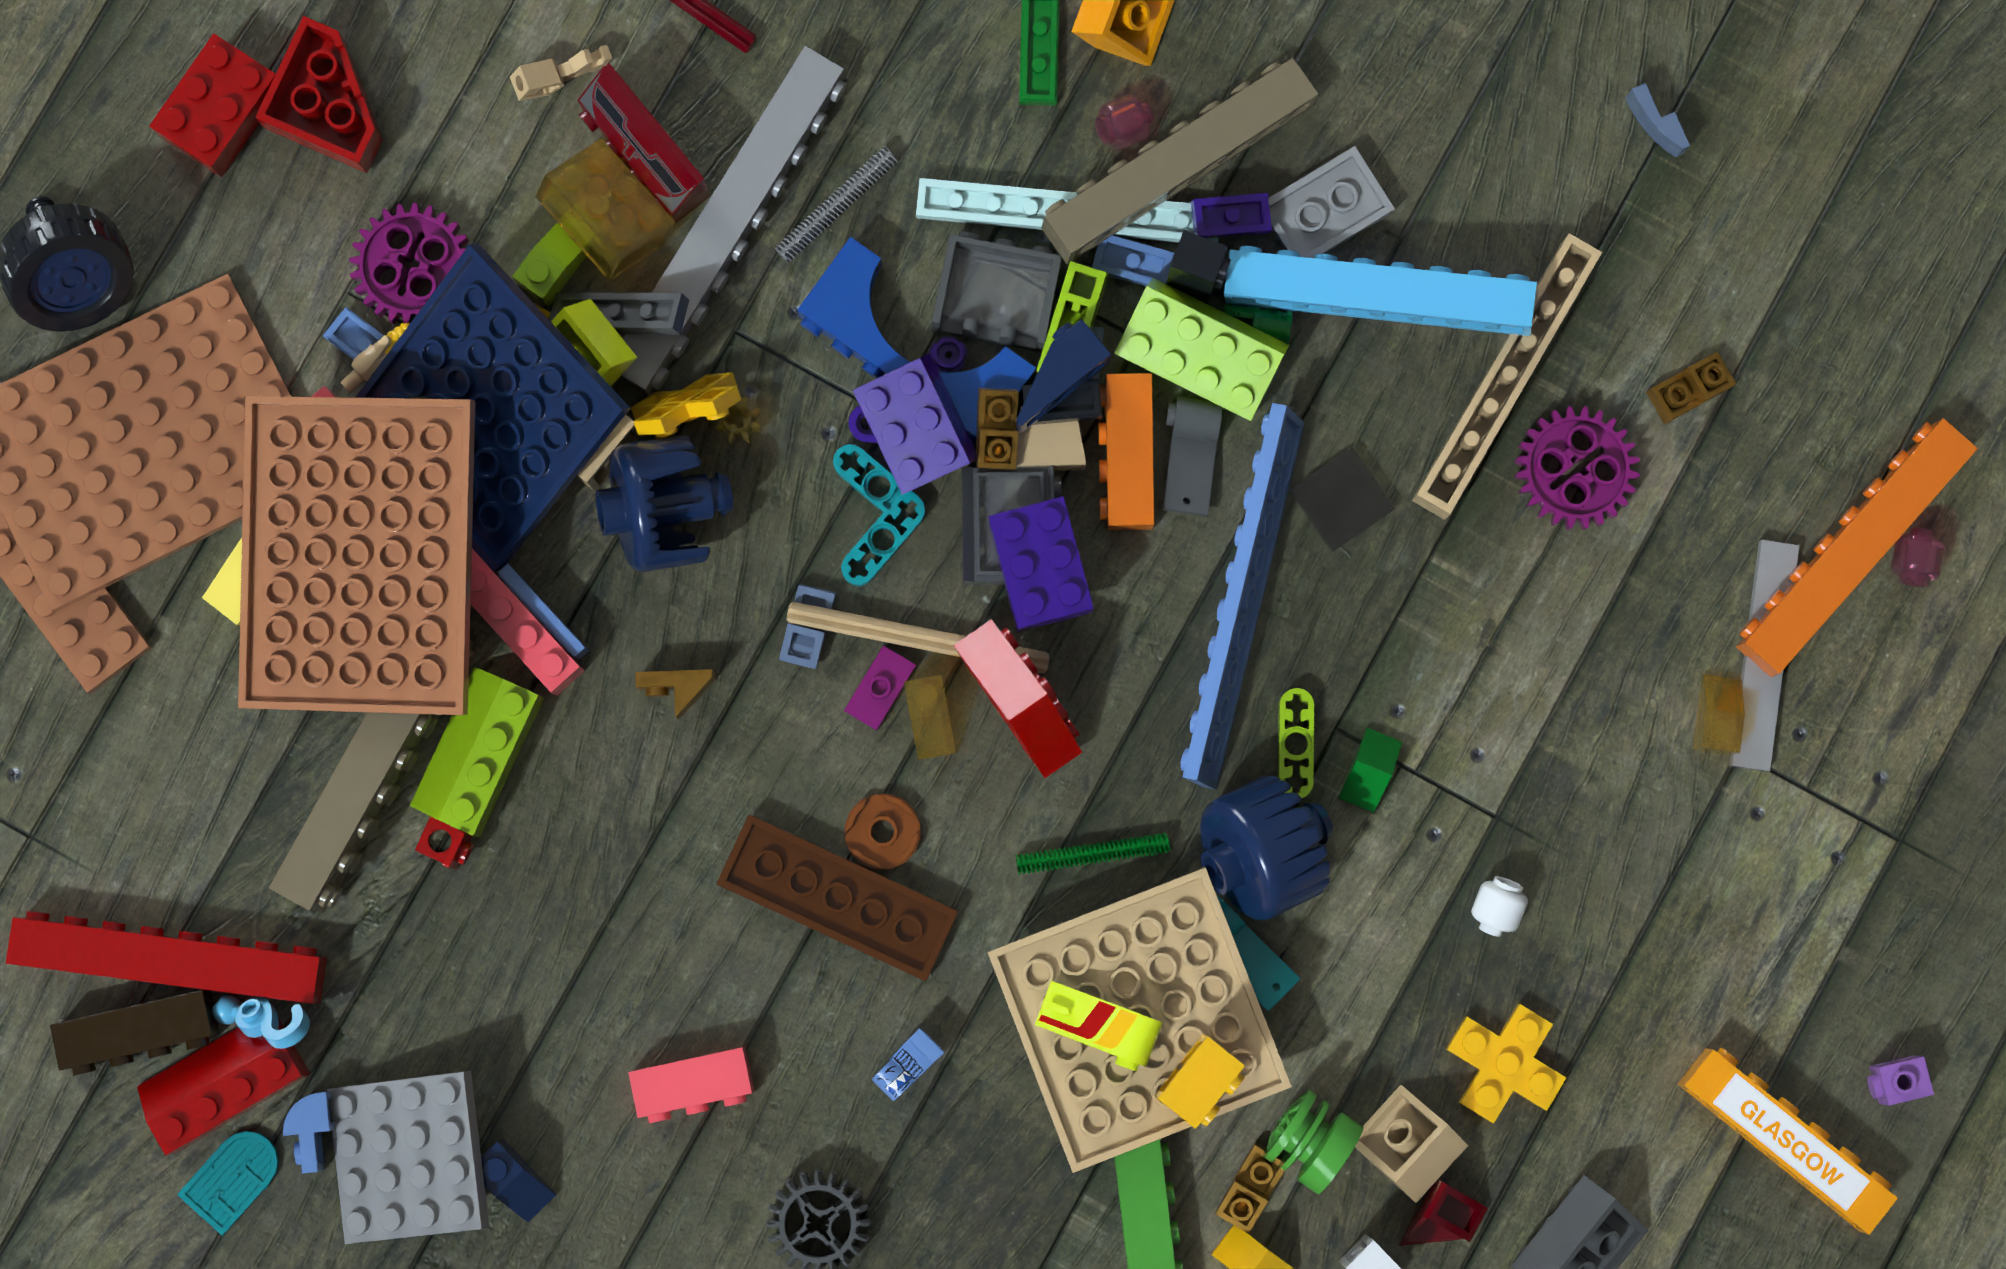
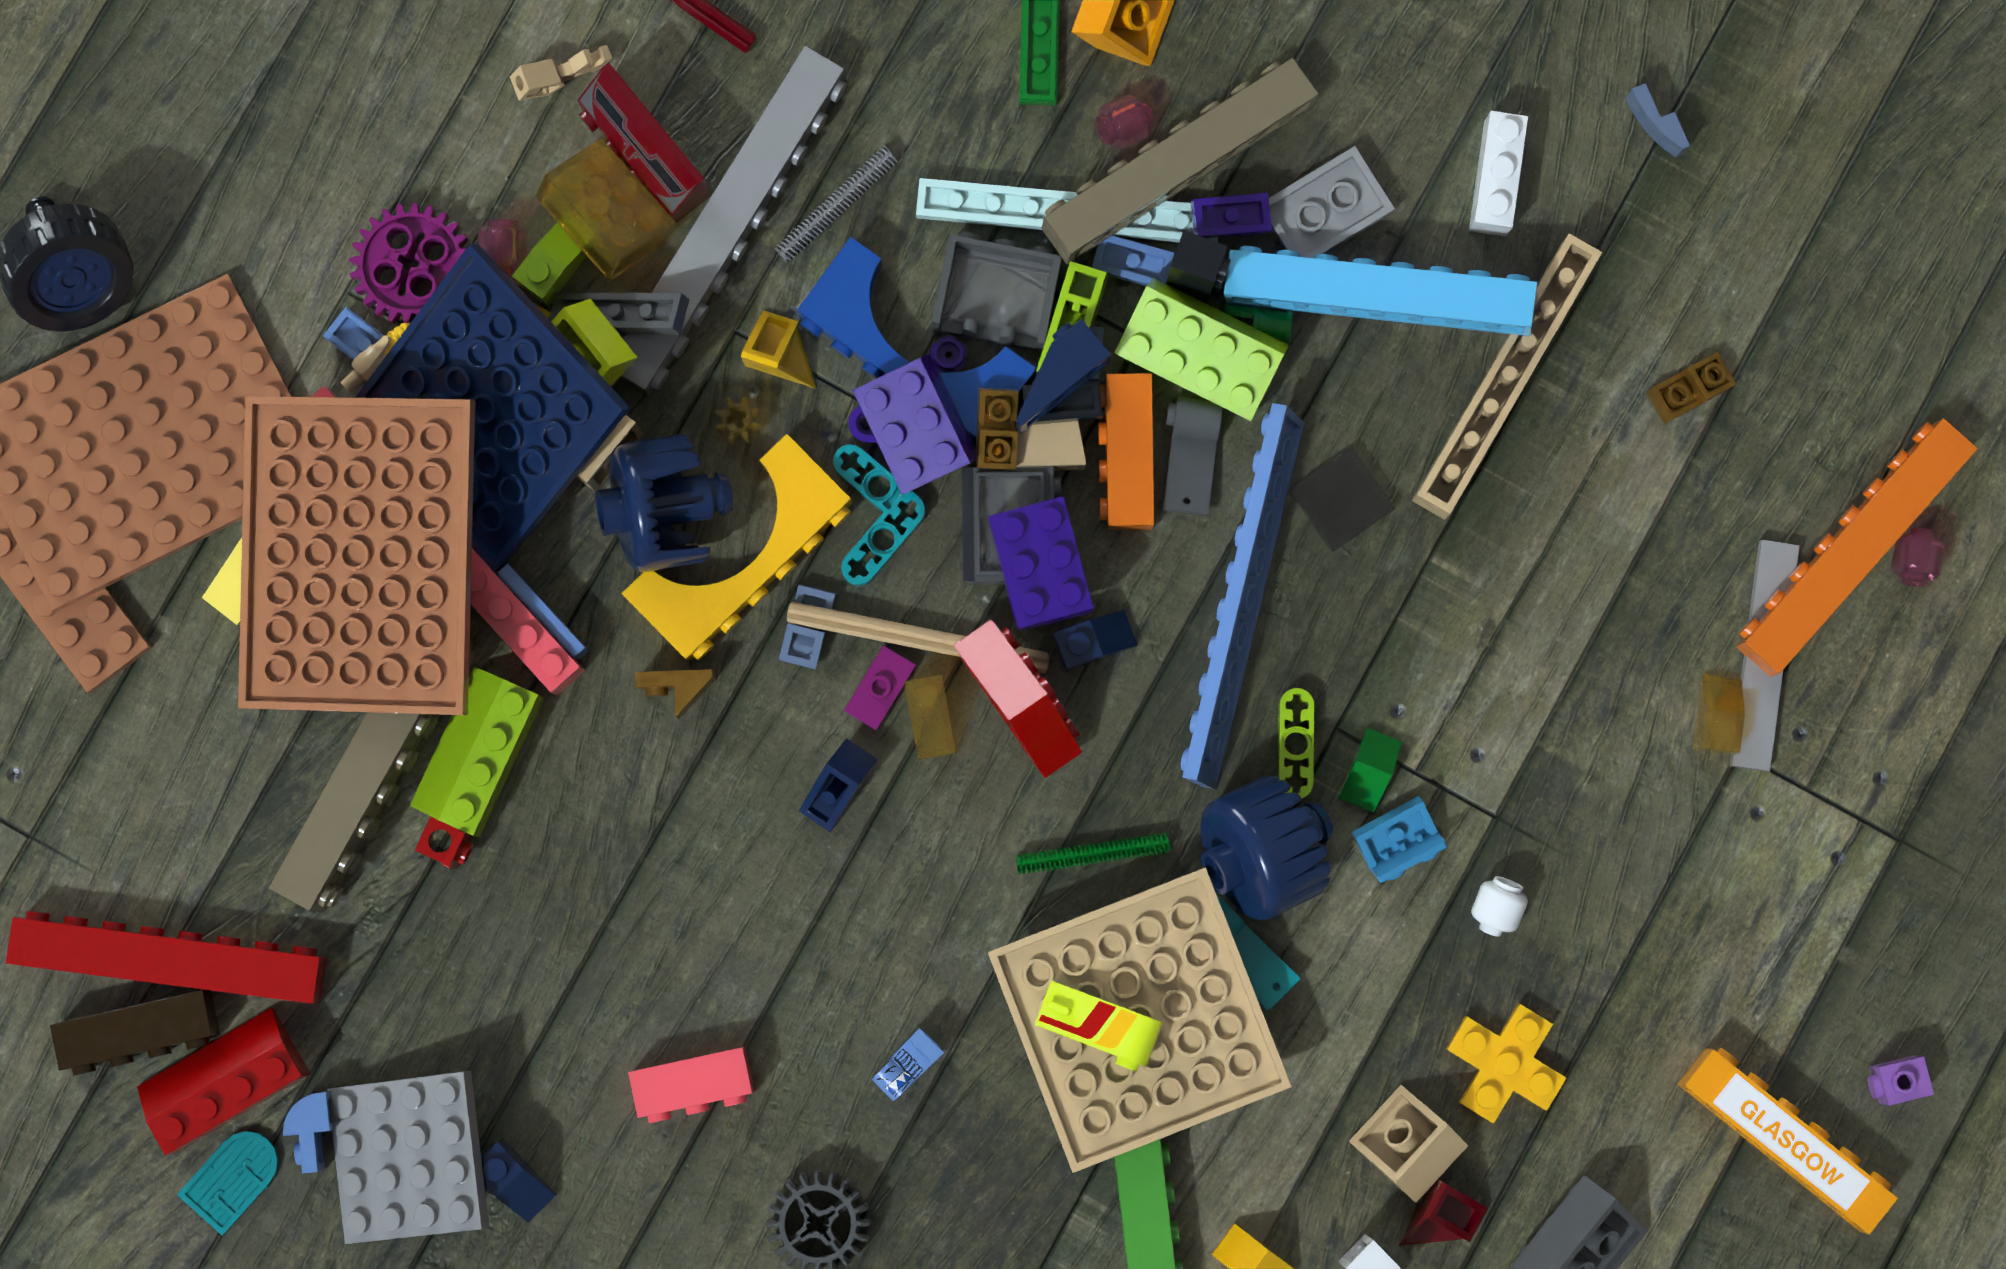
(214, 105): red brick -> none
(260, 1018): medium azure piece -> none
(321, 98): red brick -> none
(504, 242): none -> clear pink head
(667, 409): yellow plate -> none
(778, 349): none -> yellow slope
(805, 508): none -> yellow arch
(837, 897): reddish brown plate -> none
(838, 784): none -> dark blue slope
(859, 831): dark orange tile -> none
(1094, 640): none -> dark blue slope
(1201, 1082): yellow piece -> none
(1250, 1189): pearl gold slope -> none
(1312, 1141): bright green wheel -> none
(1399, 840): none -> dark azure bracket
(1498, 173): none -> white brick
(1597, 495): magenta gear -> none

